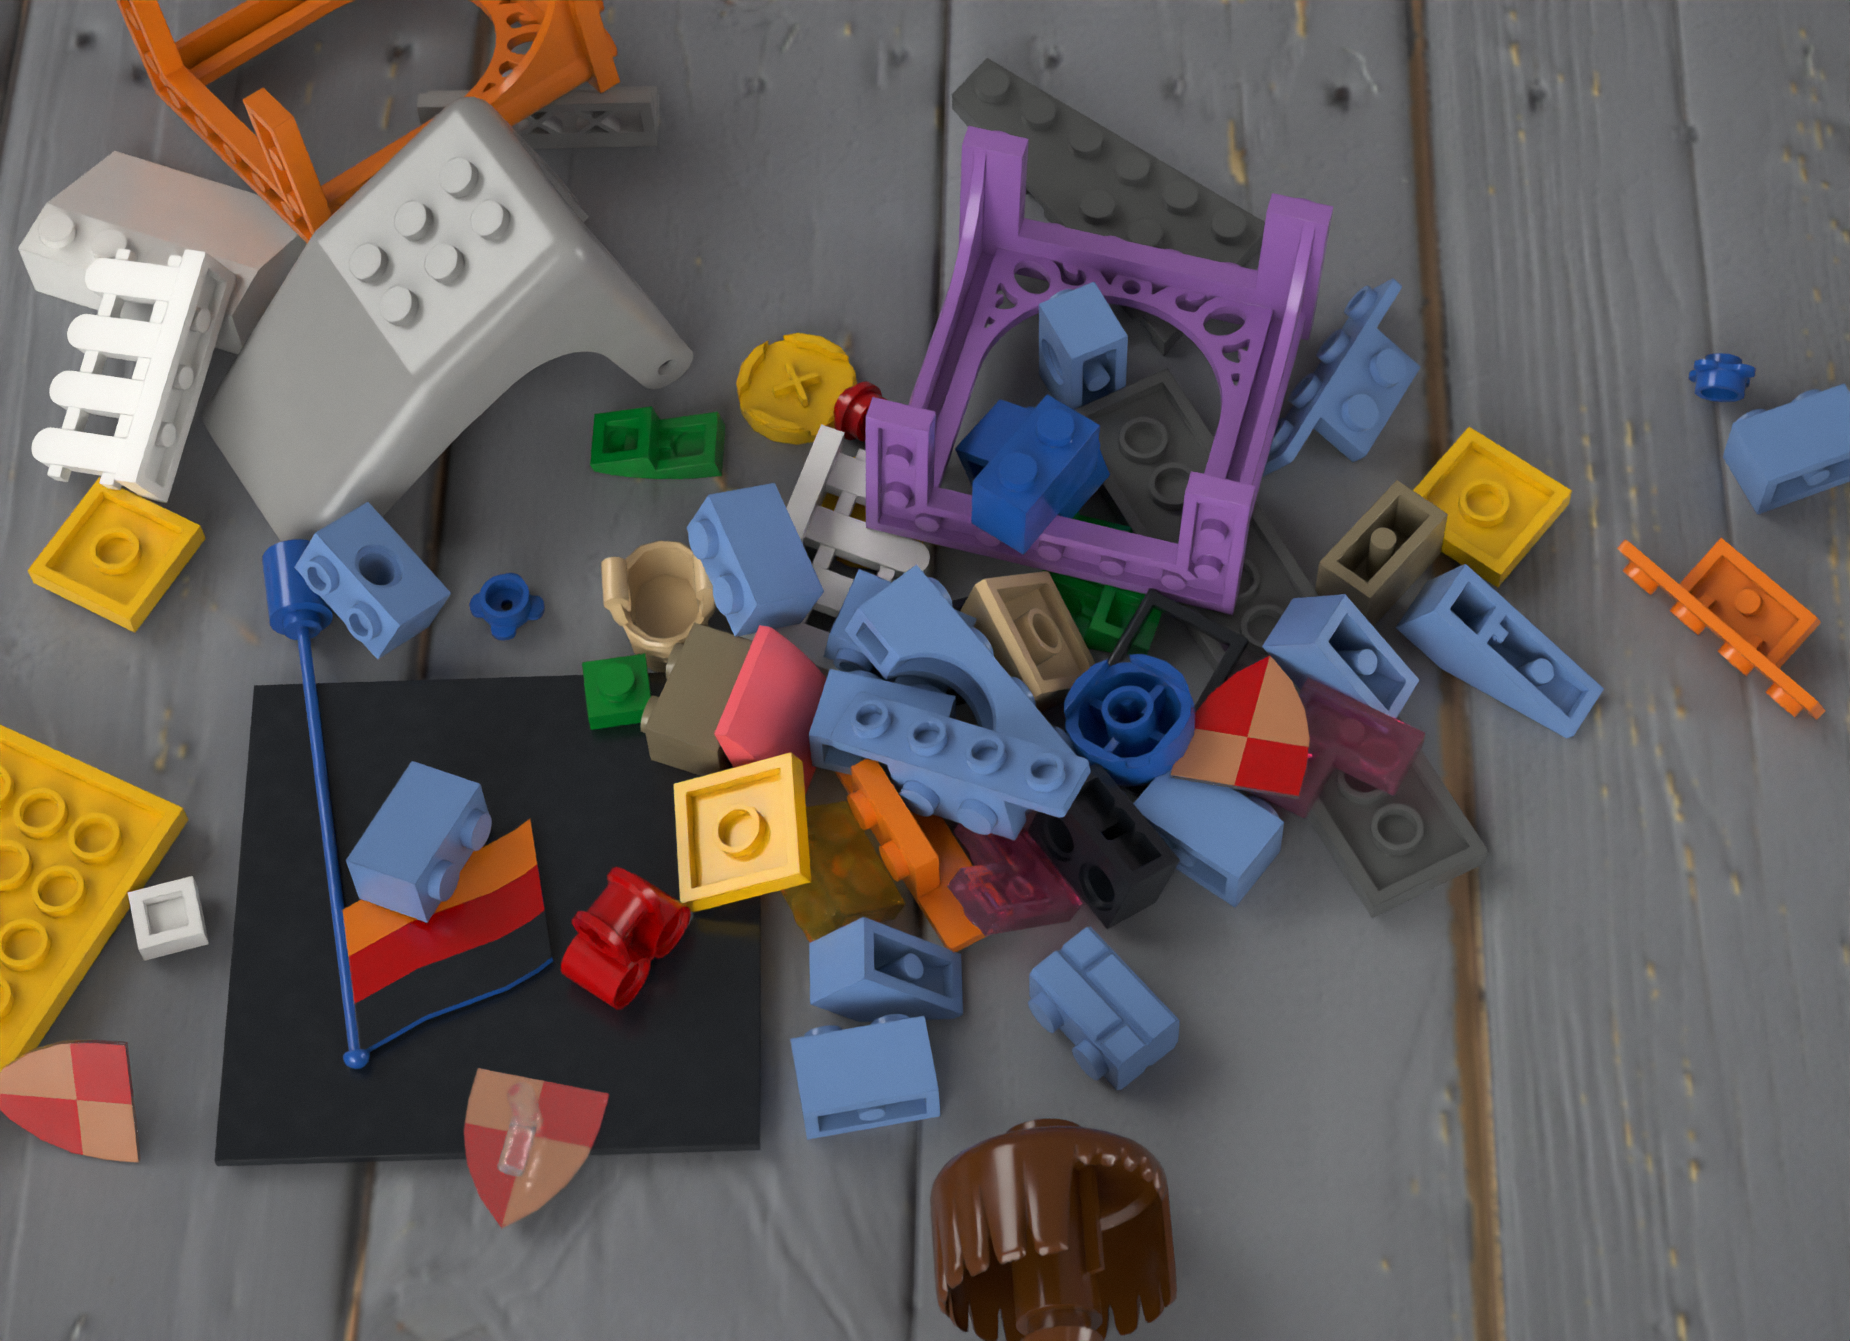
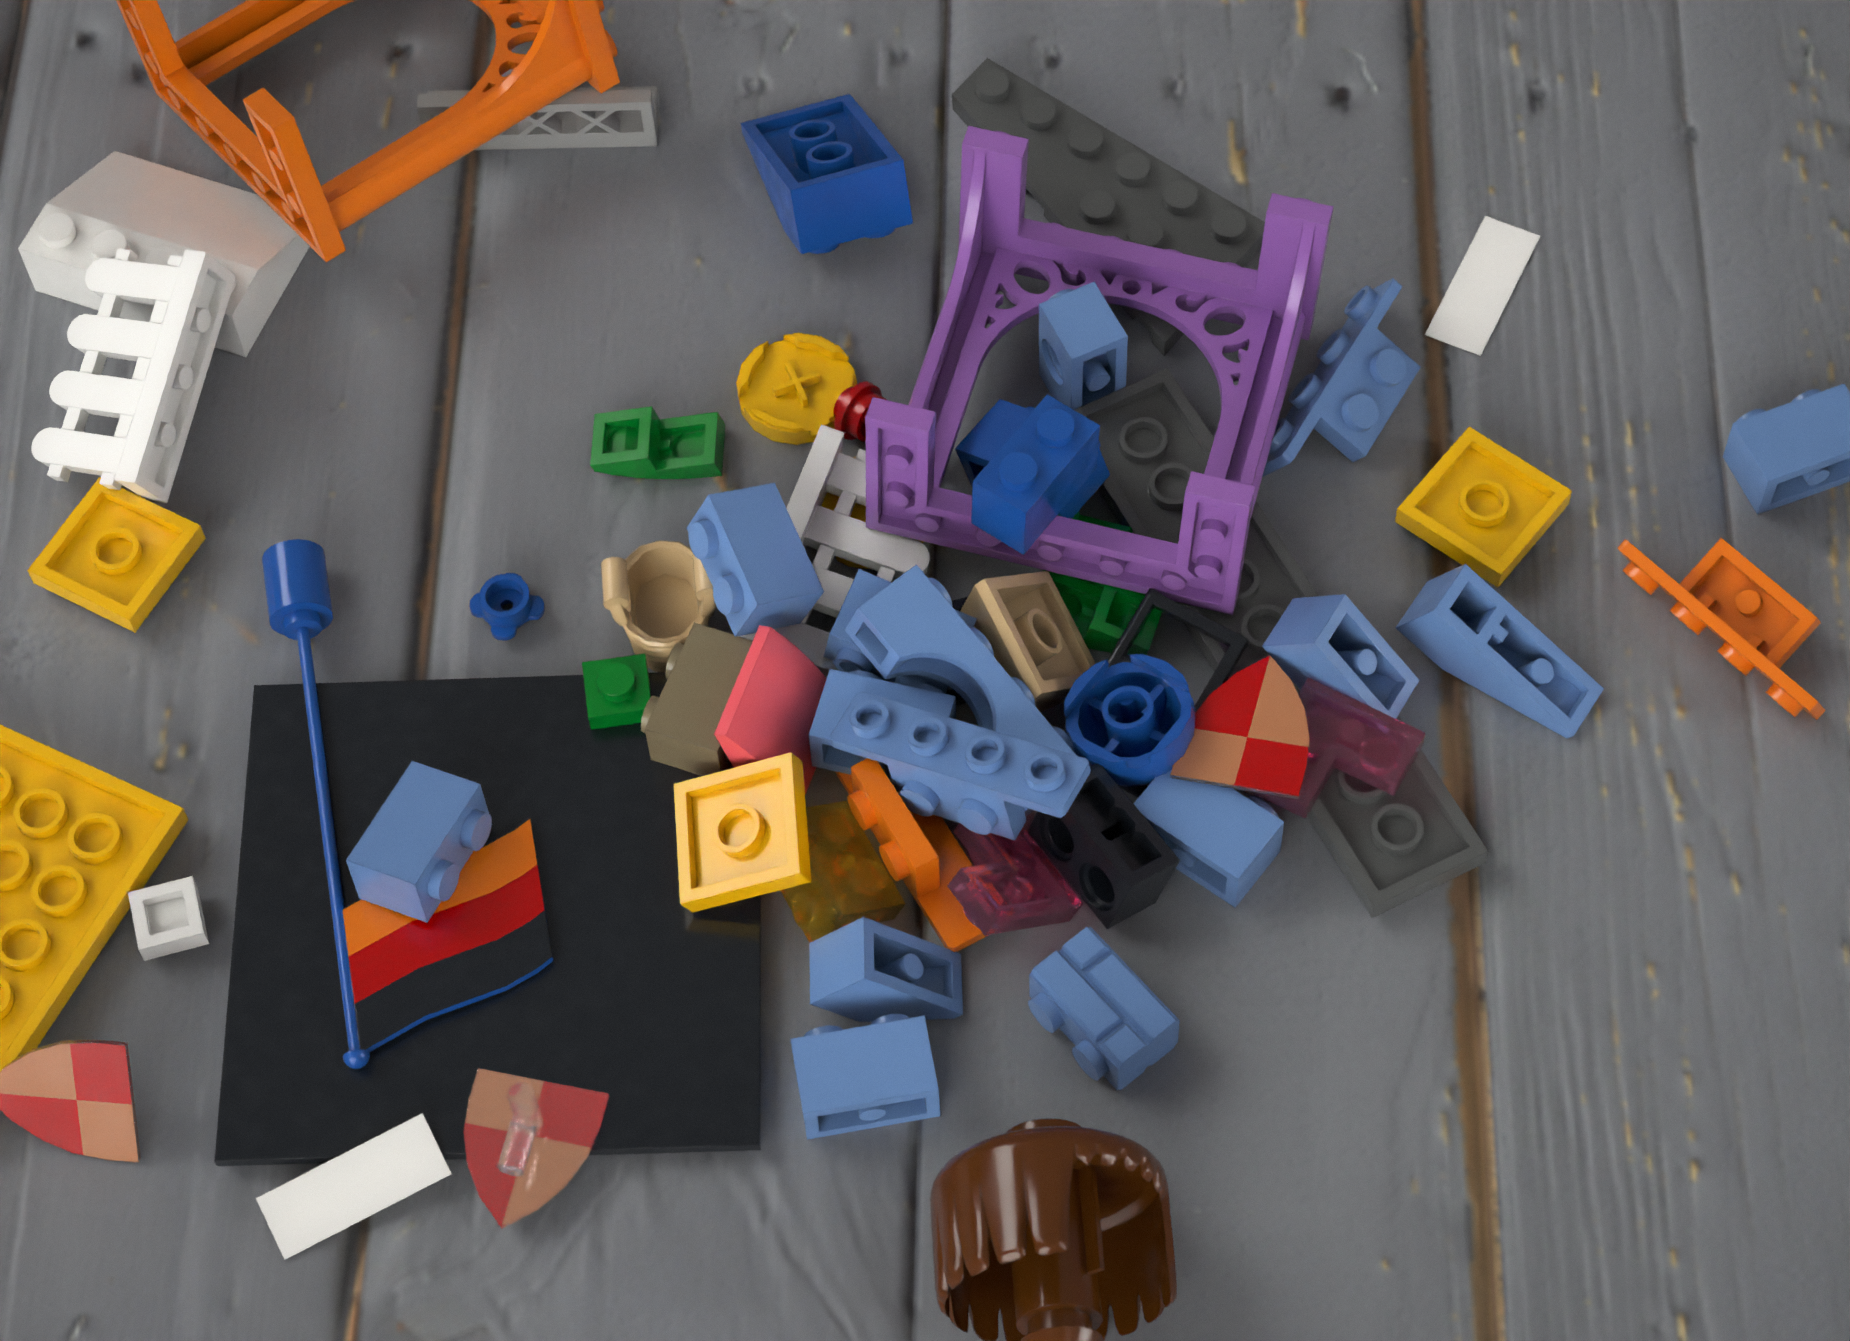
(353, 1186): none -> white sticker
(372, 580): medium blue brick -> none
(417, 317): light grey piece -> none
(622, 936): red piece -> none
(829, 174): none -> blue slope
(1384, 552): dark tan brick -> none
(1482, 285): none -> white sticker
(1721, 377): blue plate -> none

